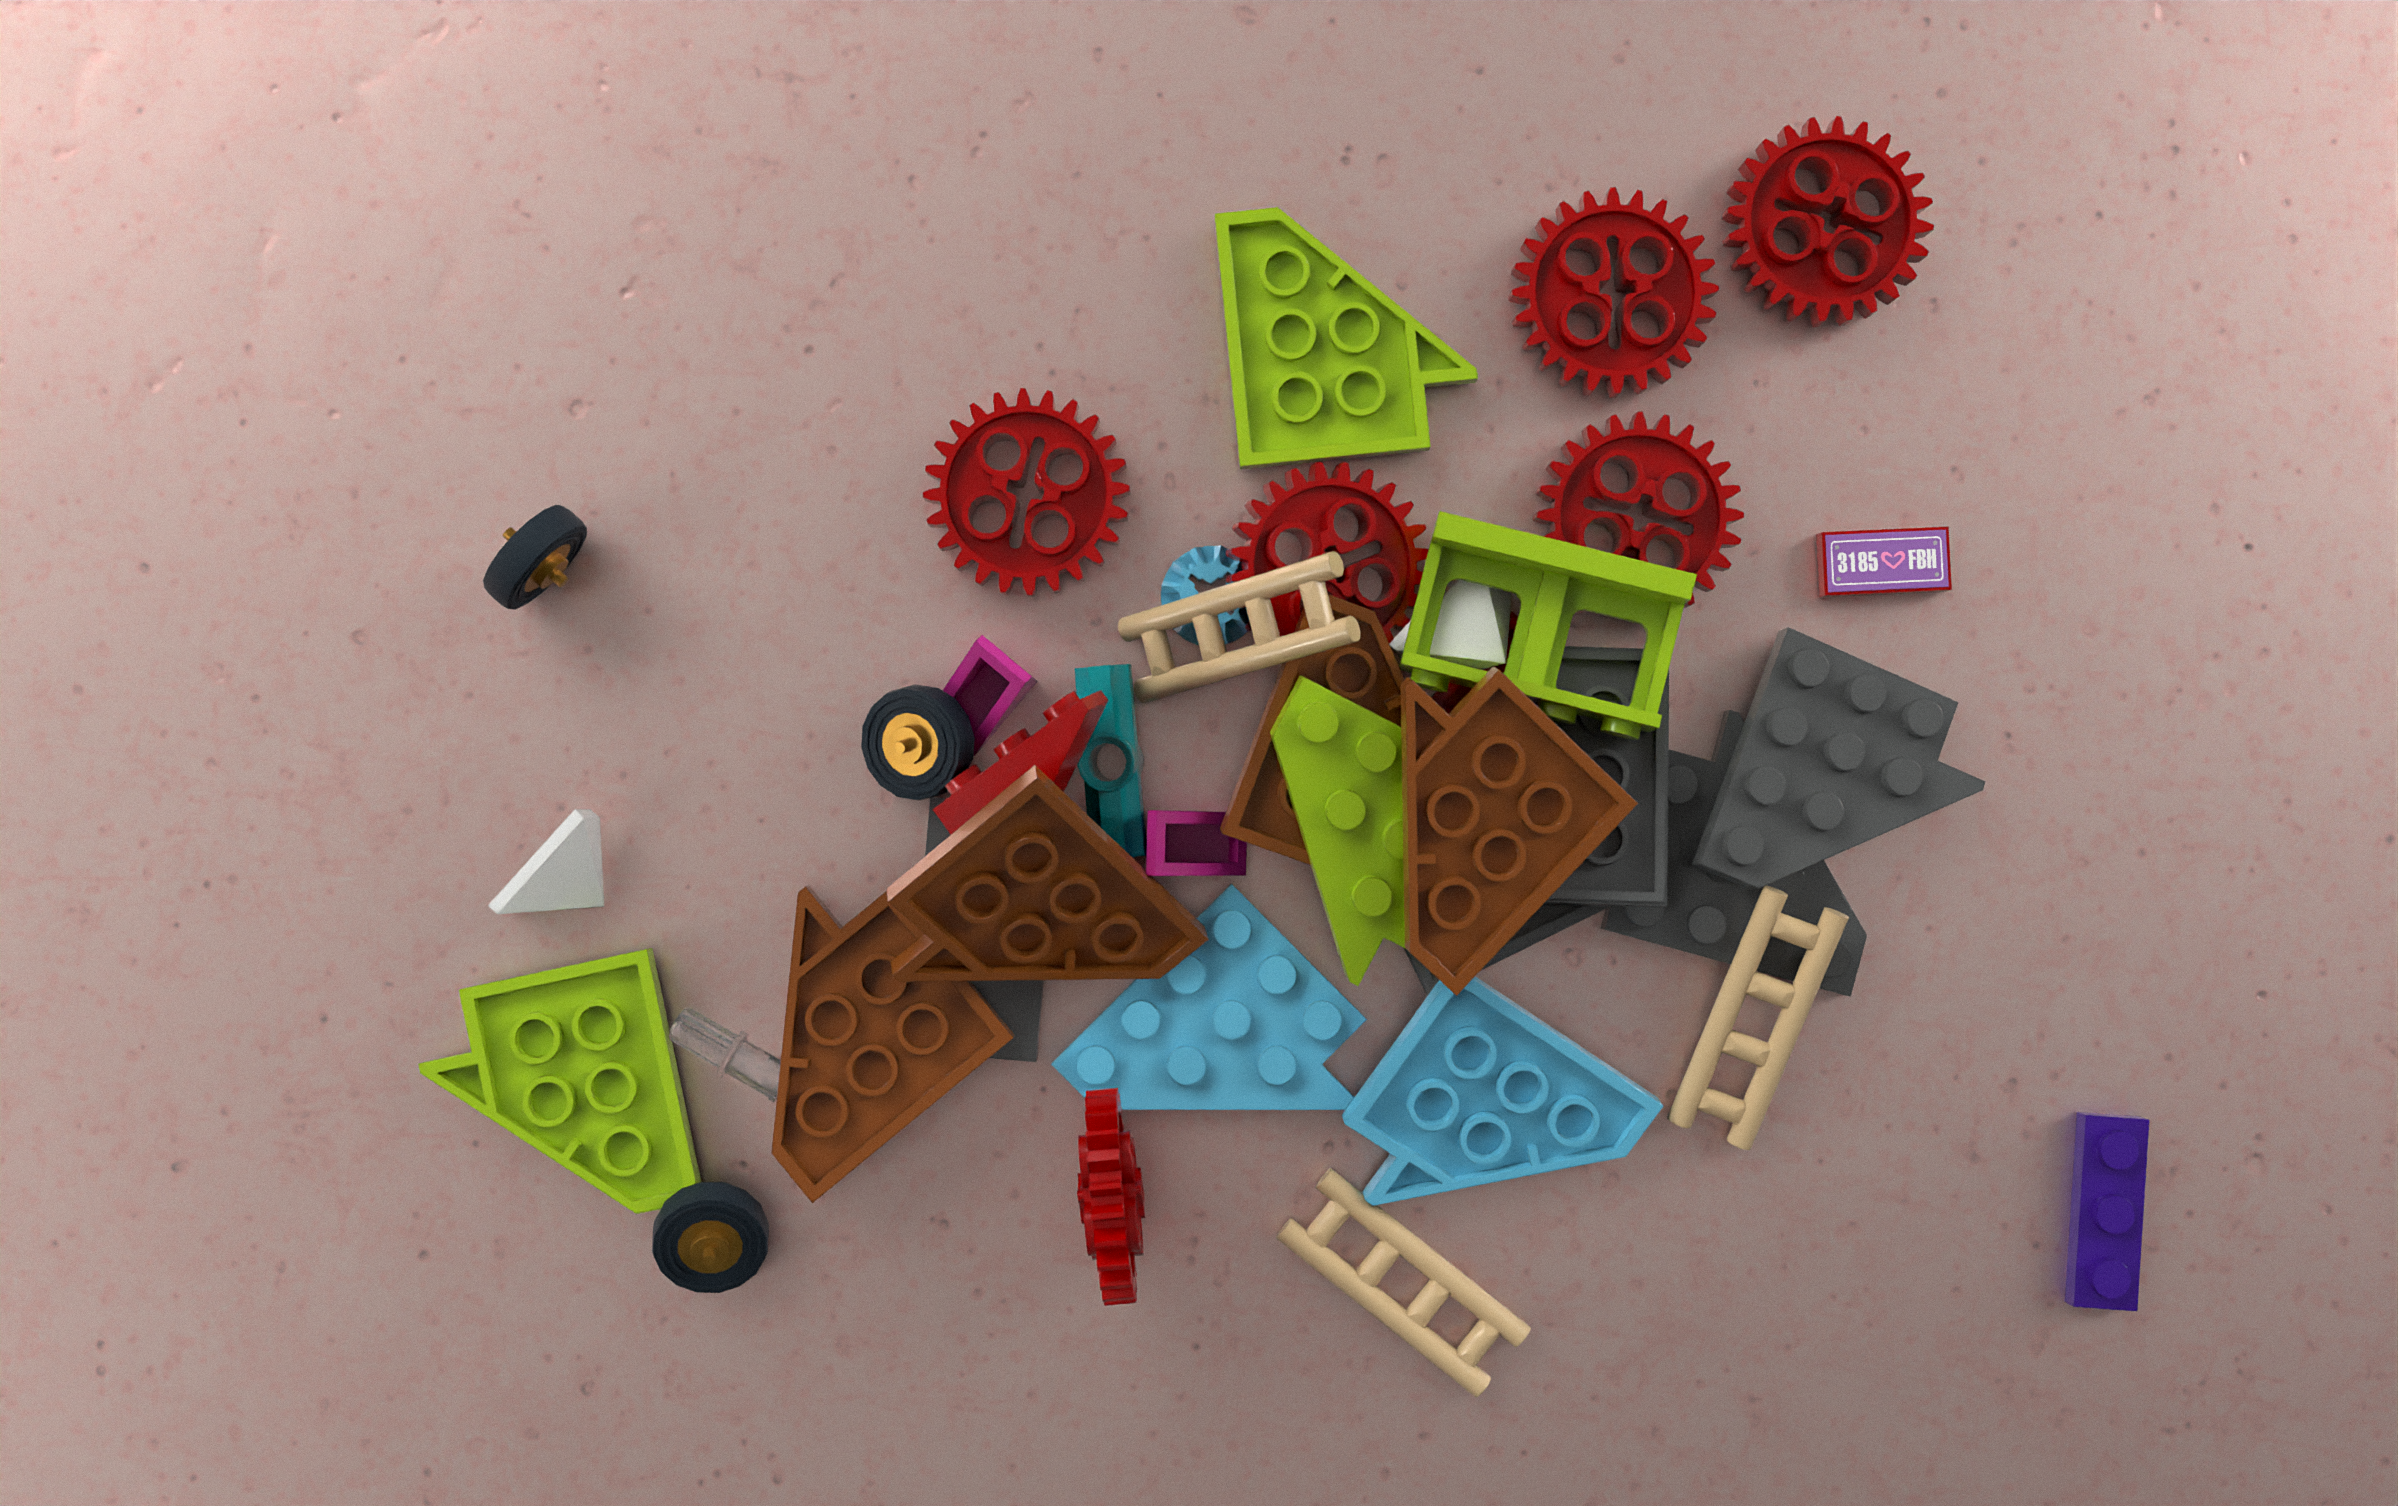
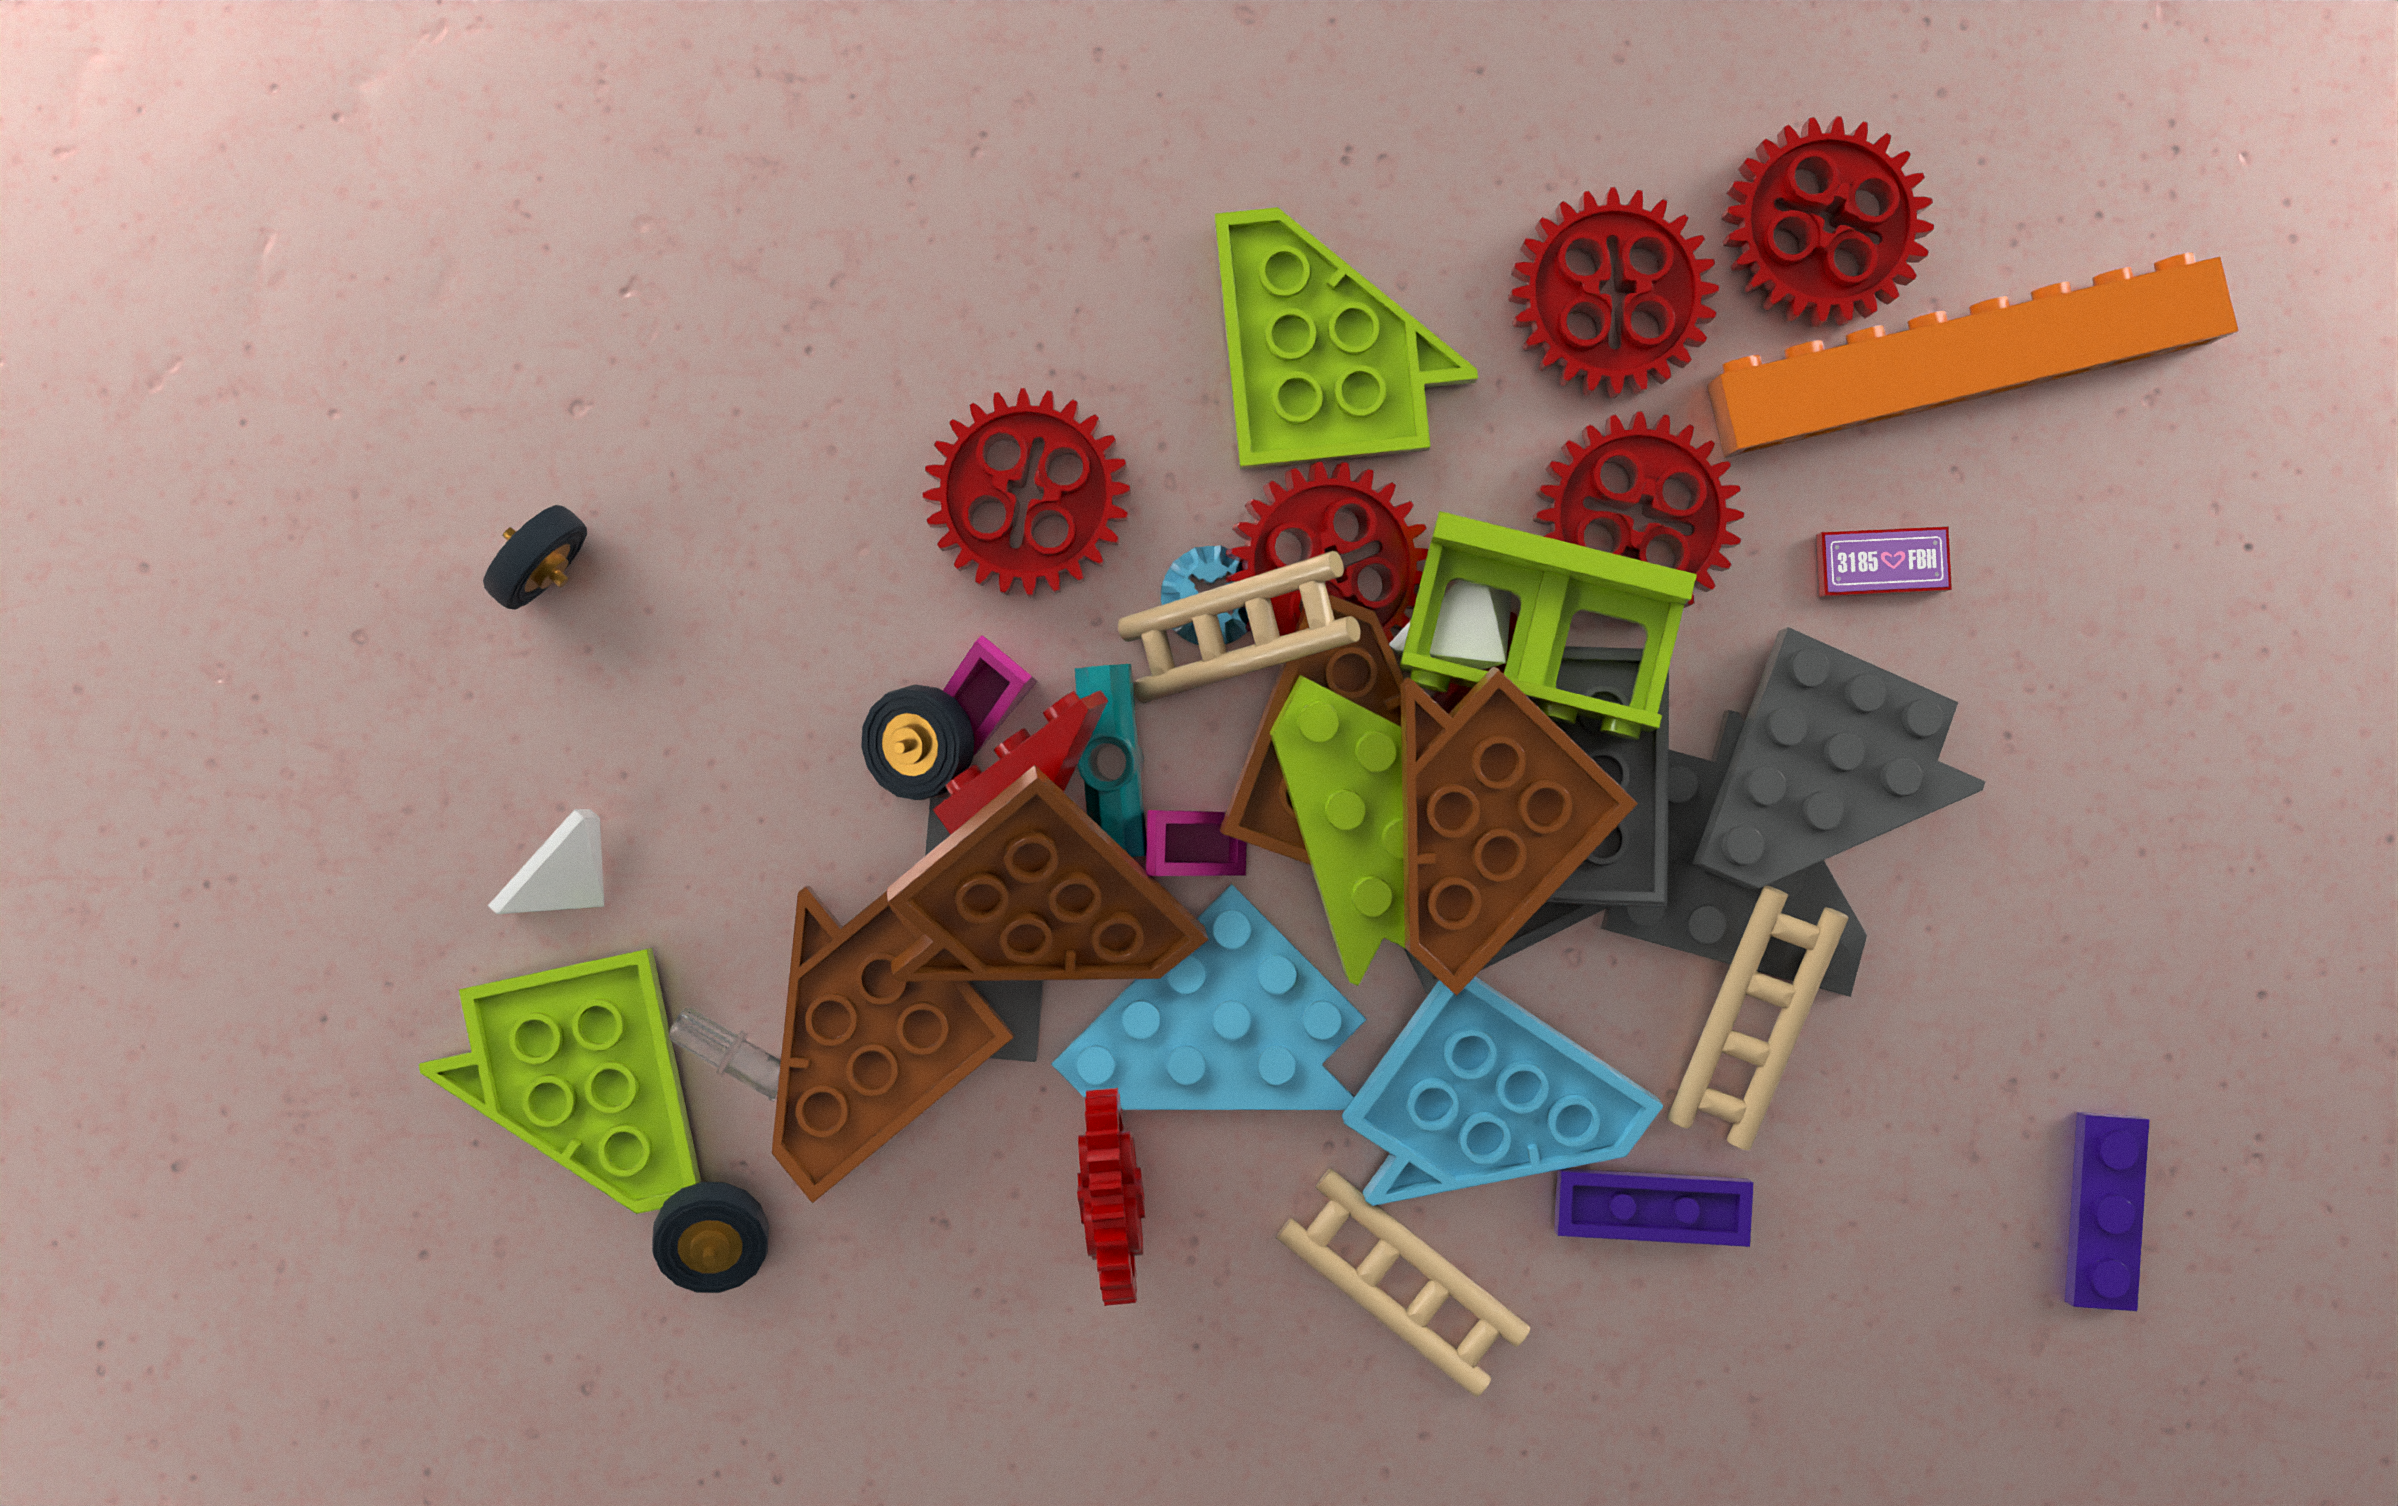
(1653, 1207): none -> dark purple plate
(1972, 355): none -> orange brick

